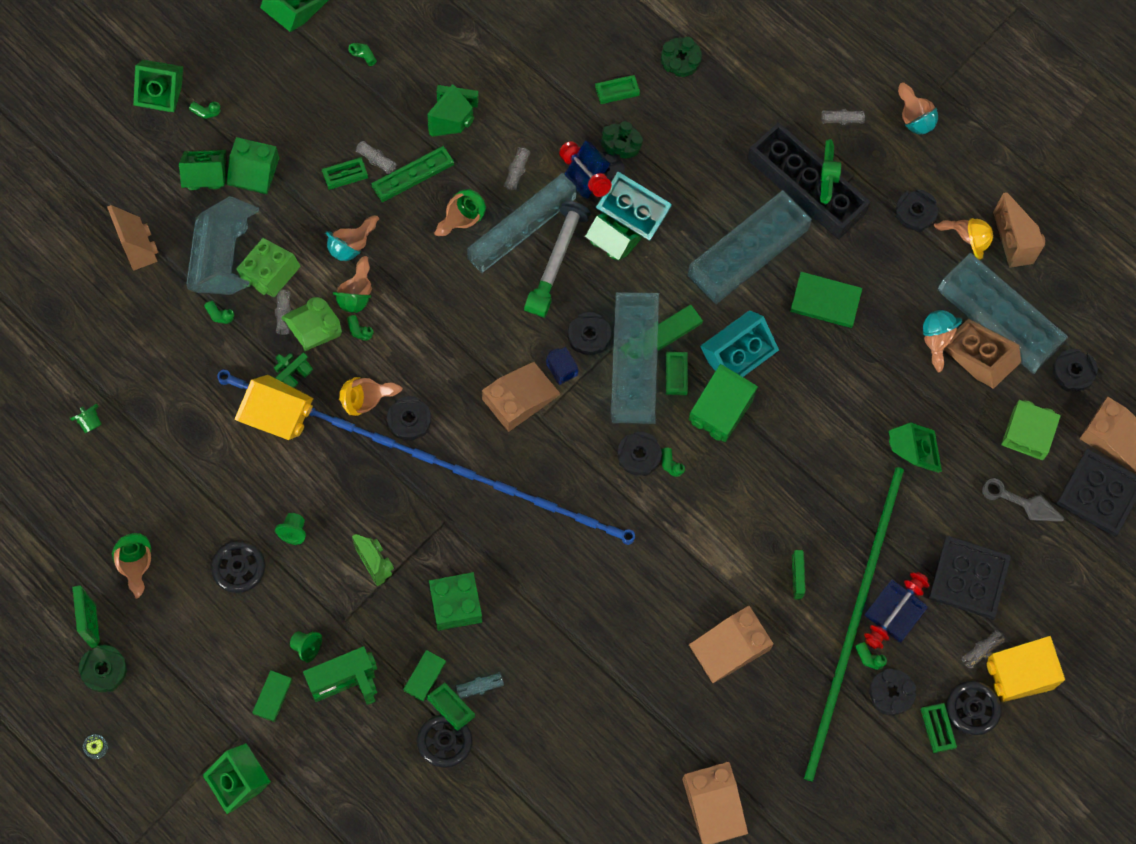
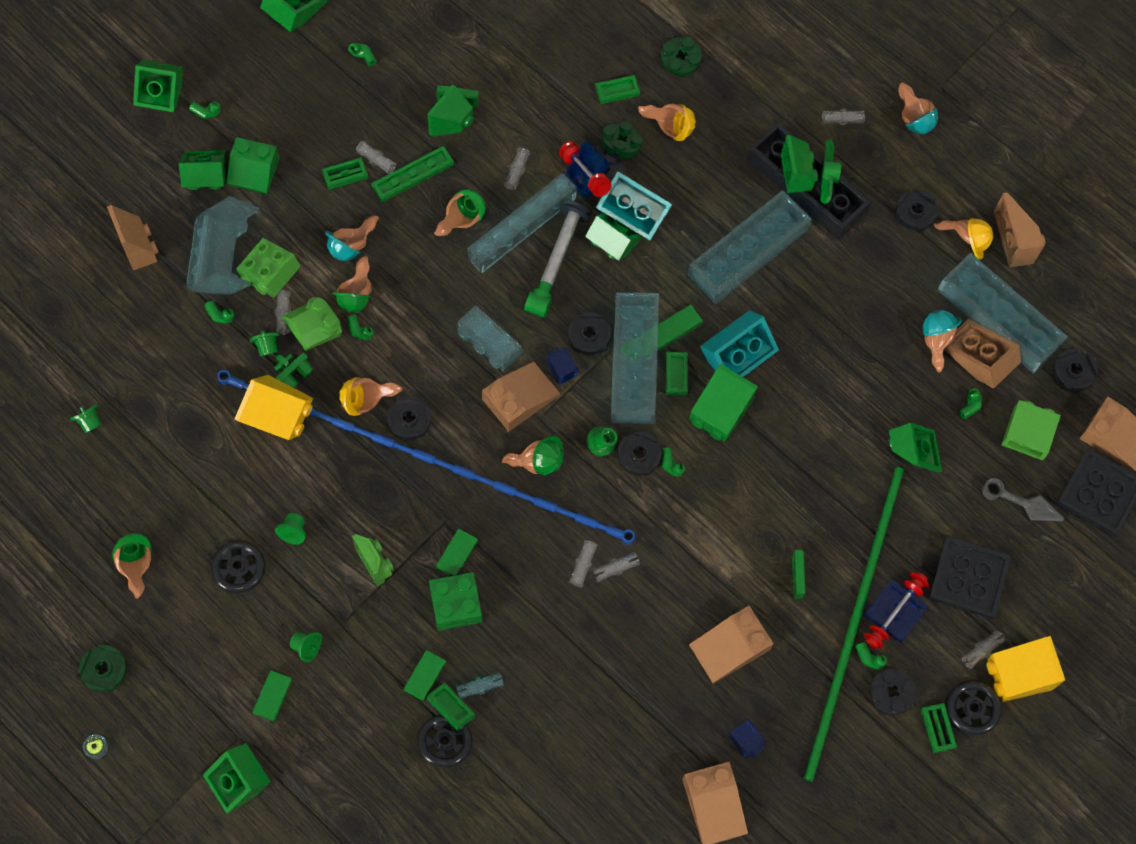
(86, 617): green tile -> none
(265, 343): none -> green piece
(343, 673): green brick -> none
(457, 553): none -> green tile
(489, 339): none -> clear light blue brick
(539, 457): none -> green piece
(583, 563): none -> clear pin
(601, 441): none -> green piece
(616, 566): none -> clear pin
(673, 119): none -> piece
(747, 739): none -> clear blue brick
(797, 165): none -> green slope
(826, 300): green tile -> none
(973, 404): none -> green arm

